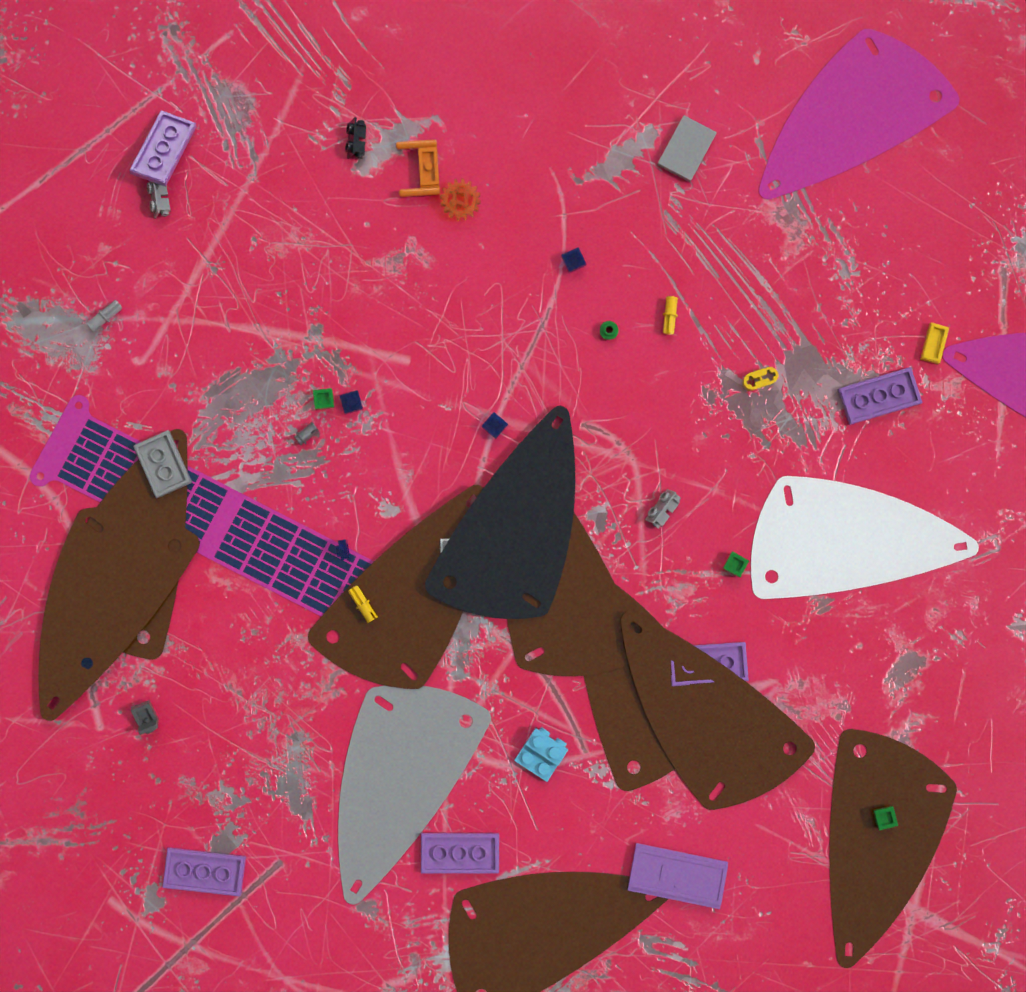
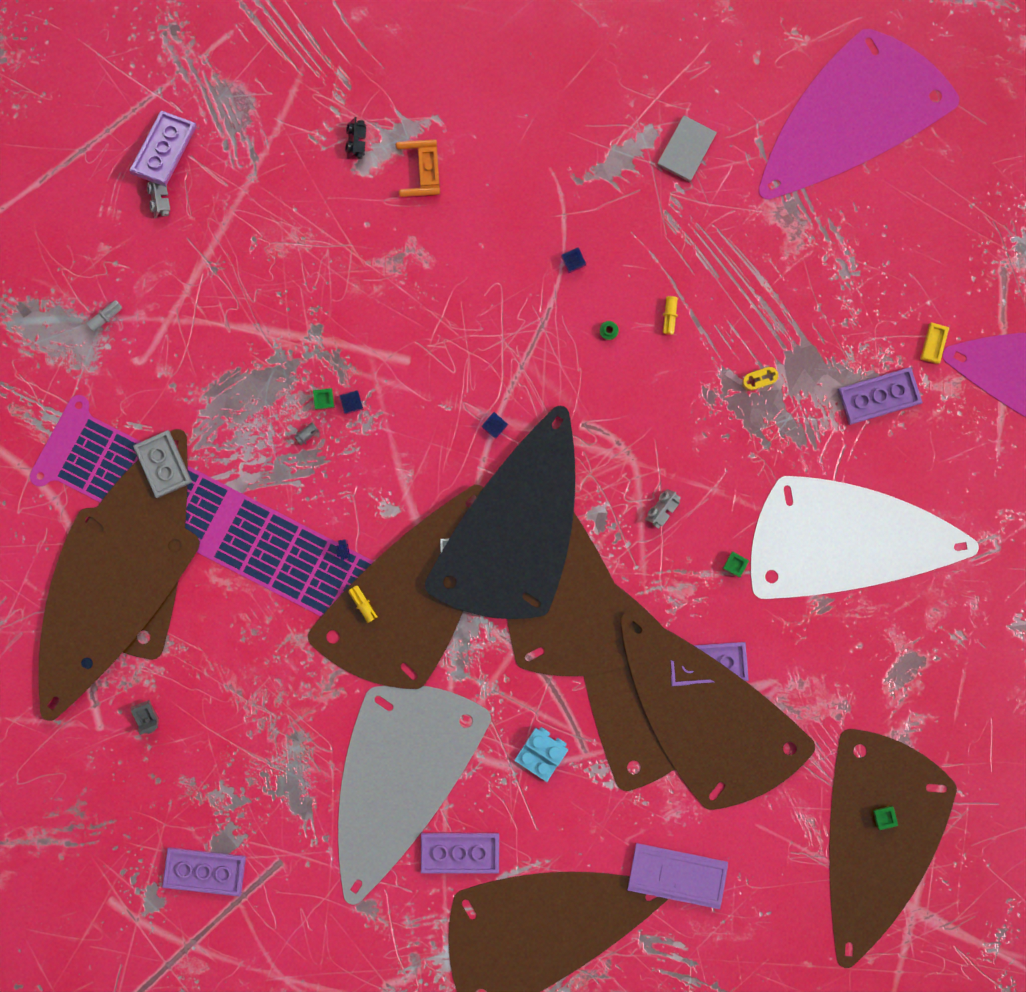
(454, 204): gear -> none

